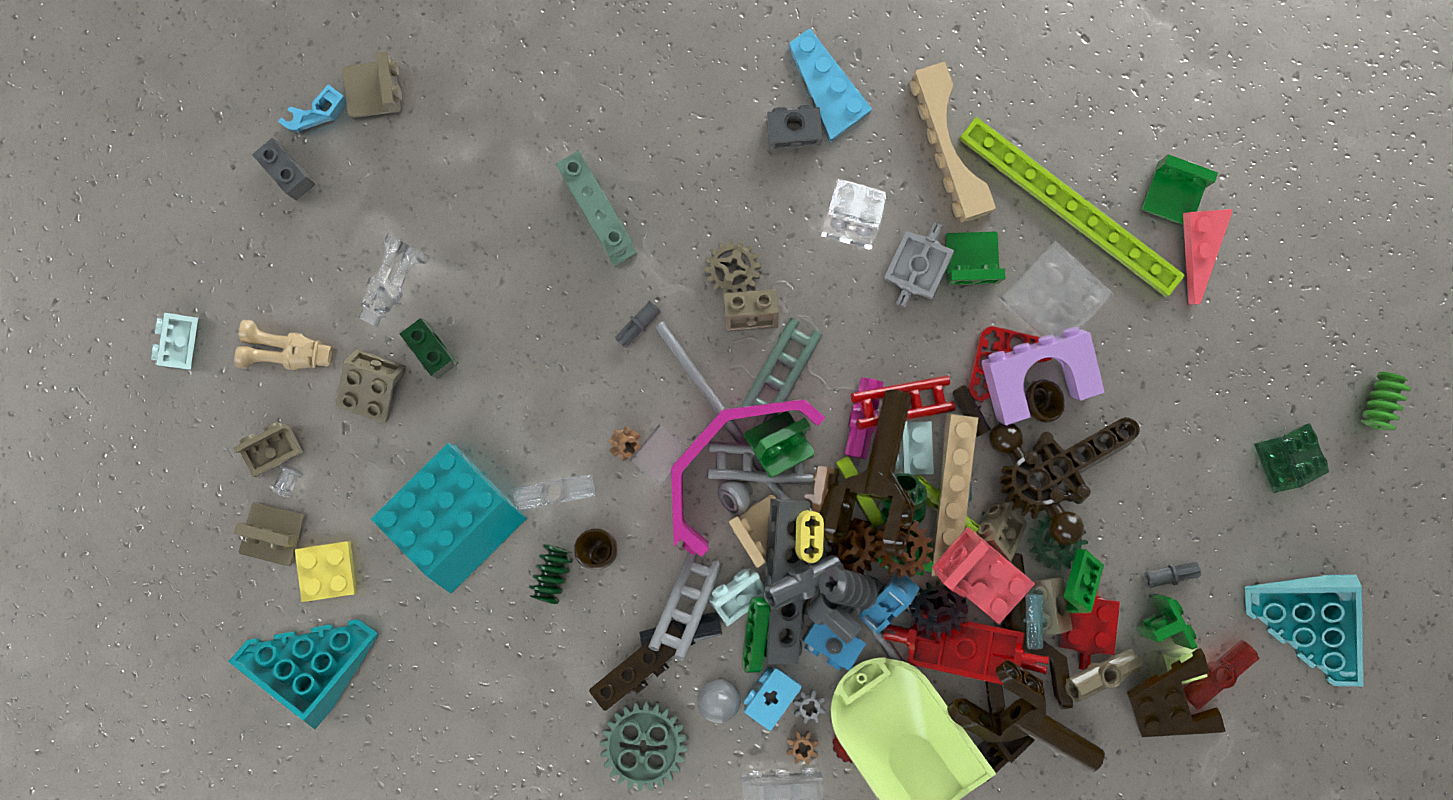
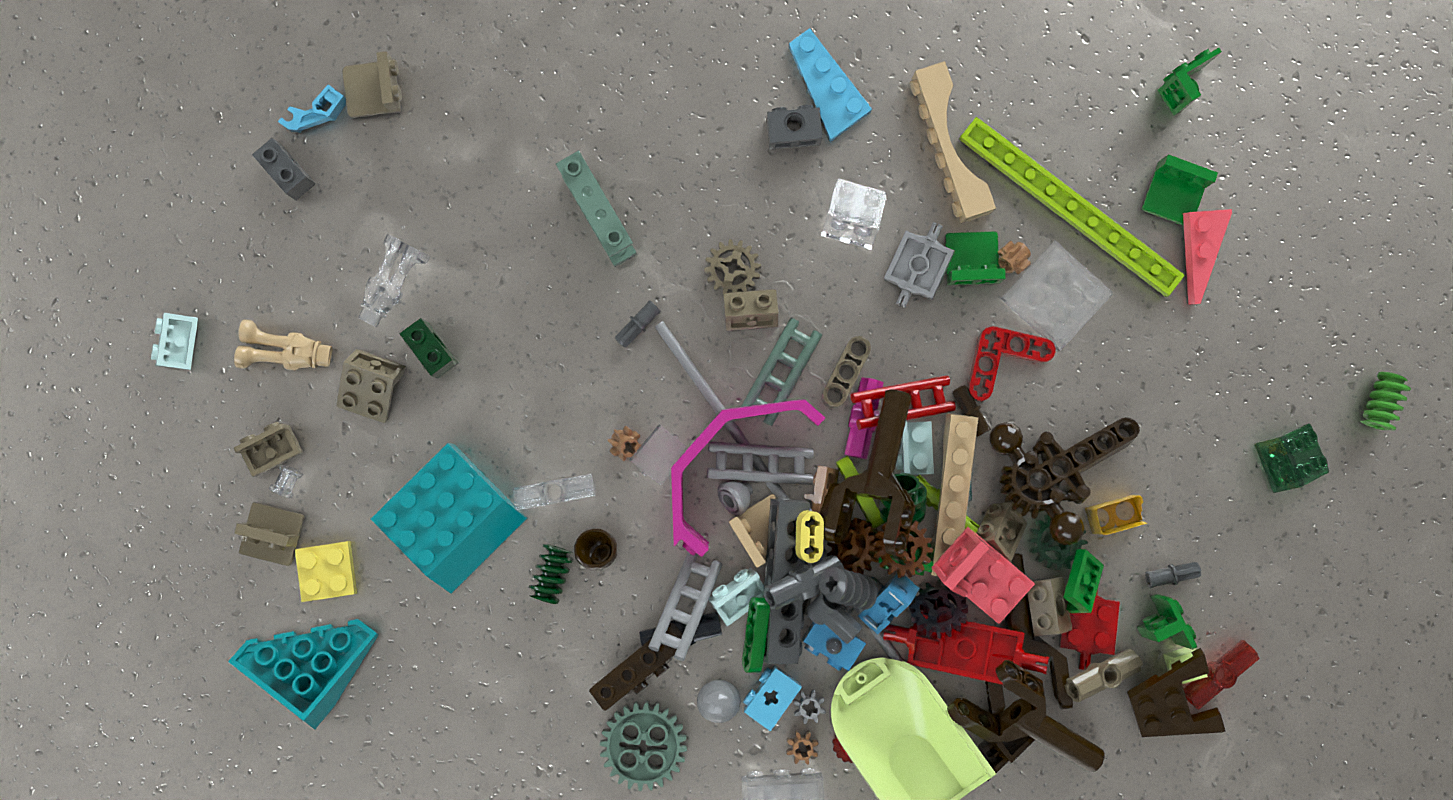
(780, 443): green bracket -> none
(855, 363): none -> dark tan beam
(1007, 371): lavender arch -> none
(1014, 257): none -> medium nougat gear
(1034, 620): clear light blue axle -> none
(1045, 401): dark brown piece -> none
(1110, 508): none -> yellow piece
(1179, 88): none -> green bracket
(1318, 619): teal slope -> none

